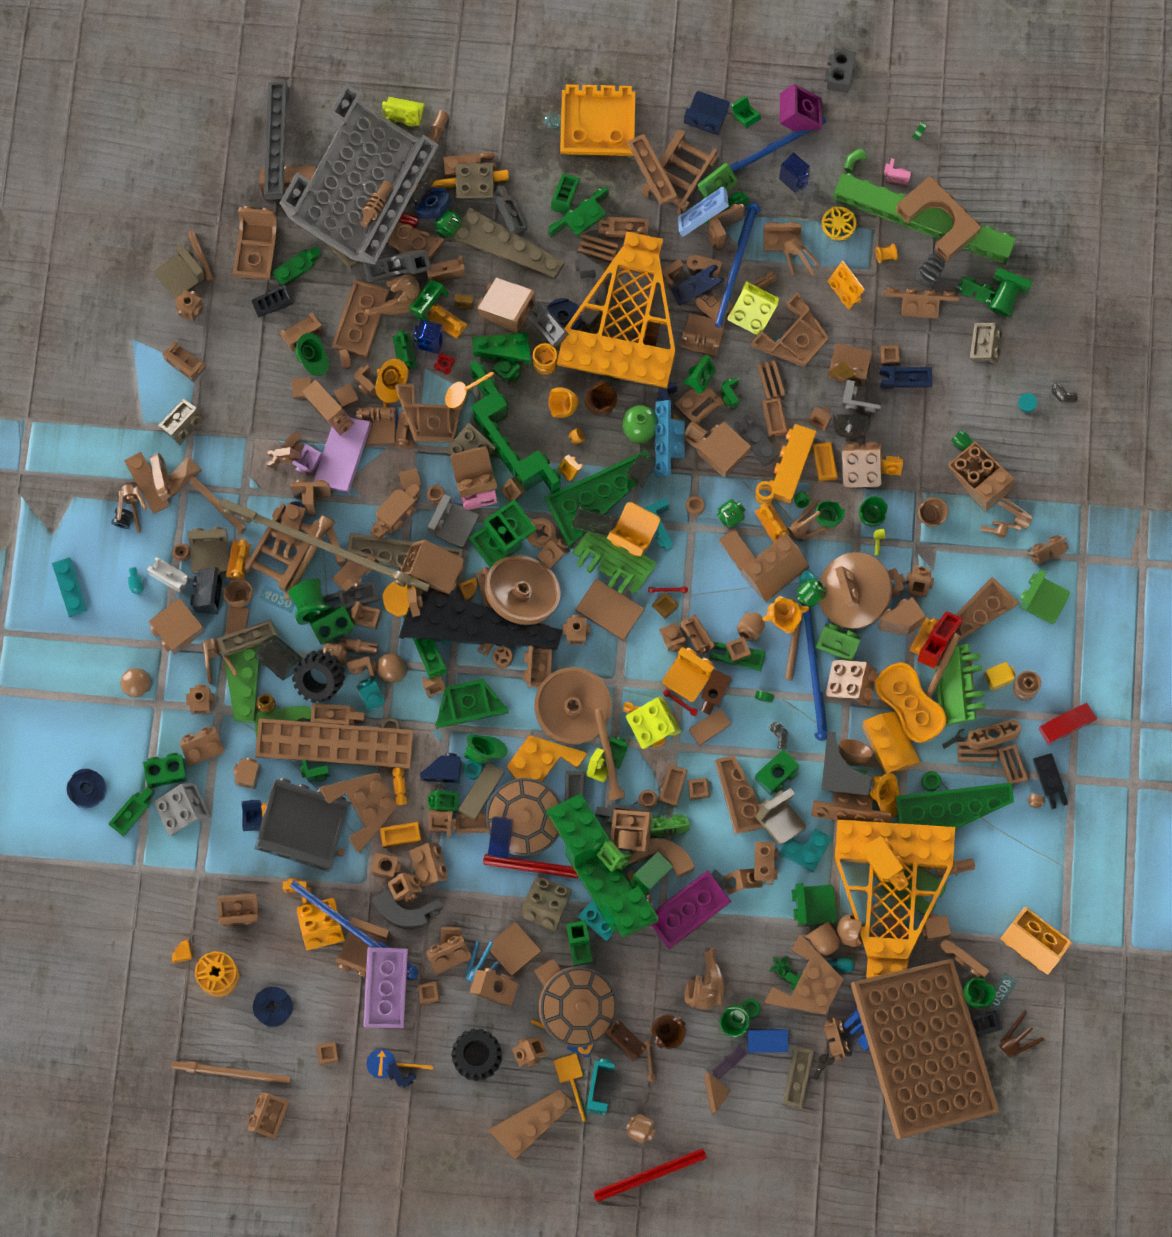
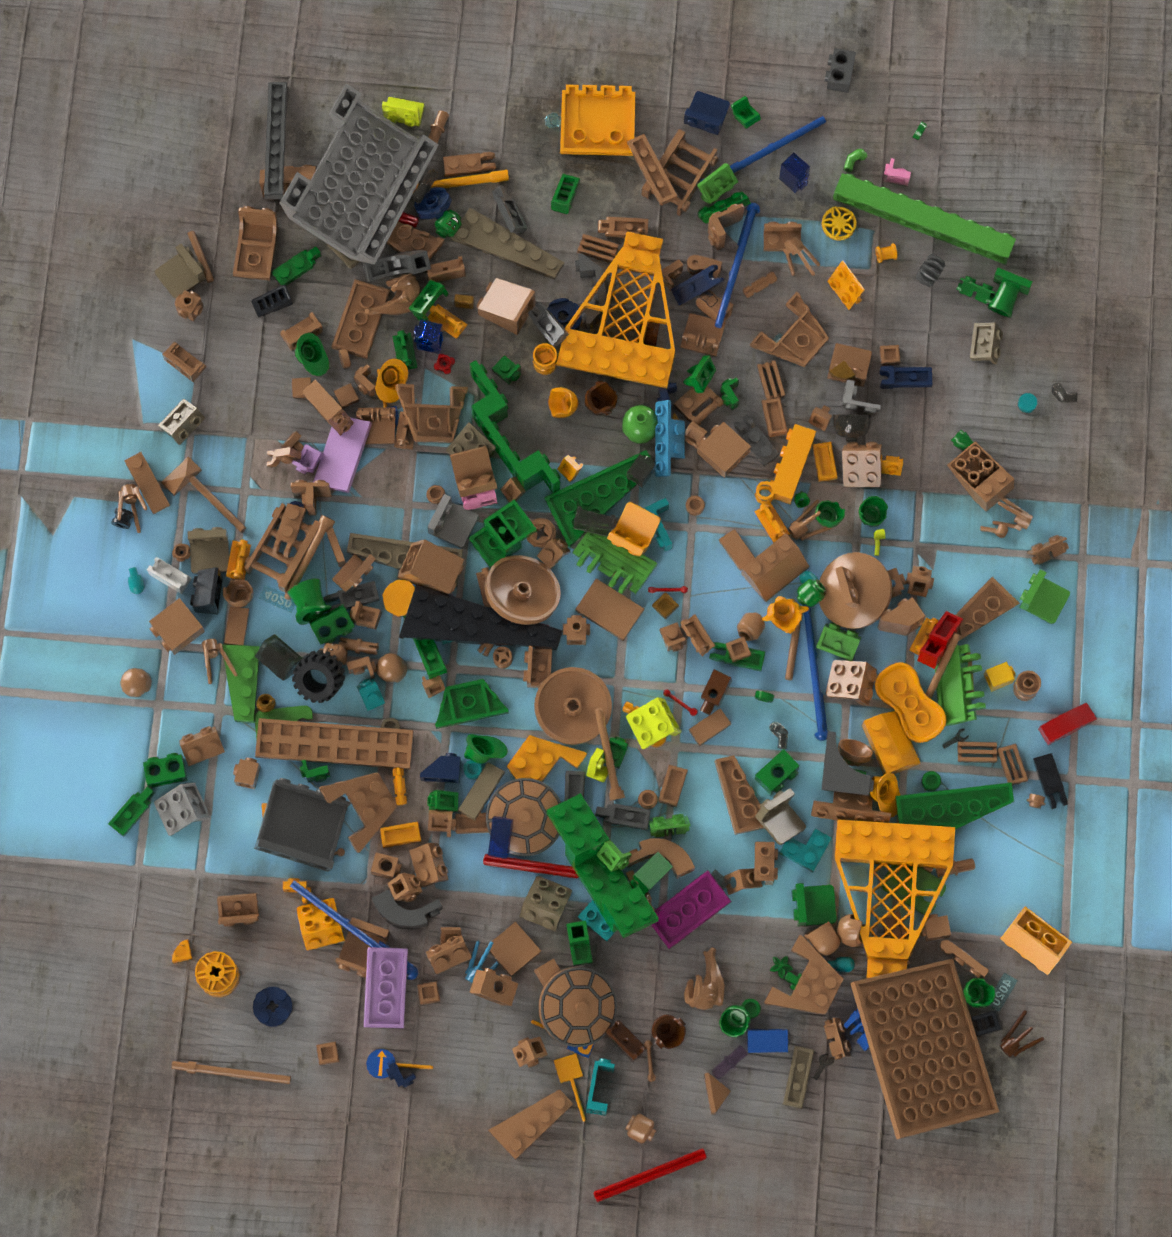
(69, 587): teal plate -> none
(77, 782): dark blue plate -> none
(160, 476): medium nougat beam -> none
(199, 705): medium nougat brick -> none
(246, 638): dark tan tile -> none
(248, 515): dark tan bar -> none
(251, 815): dark blue bracket -> none
(267, 1115): medium nougat bracket -> none
(336, 714): medium nougat hinge -> none
(376, 204): medium nougat hinge -> none
(395, 511): medium nougat hinge -> none
(409, 477): medium nougat tile -> none
(415, 600): medium nougat plate -> none
(458, 392): light orange piece -> none
(468, 588): light orange tile -> none
(474, 181): dark tan hinge -> none
(476, 1037): black tyre -> none
(505, 346): green wing -> none
(577, 436): light orange hinge -> none
(584, 216): green bracket -> none
(631, 830): medium nougat plate -> none
(688, 674): light orange bracket -> none
(698, 789): medium nougat tile -> none
(703, 211): light blue tile -> none
(731, 513): green head -> none
(753, 308): neon yellow bracket -> none
(800, 109): magenta slope -> none
(885, 863): light orange hinge -> none
(920, 303): medium nougat bracket -> none
(931, 195): medium nougat arch -> none
(933, 512): medium nougat hair -> none
(999, 728): medium nougat beam -> none

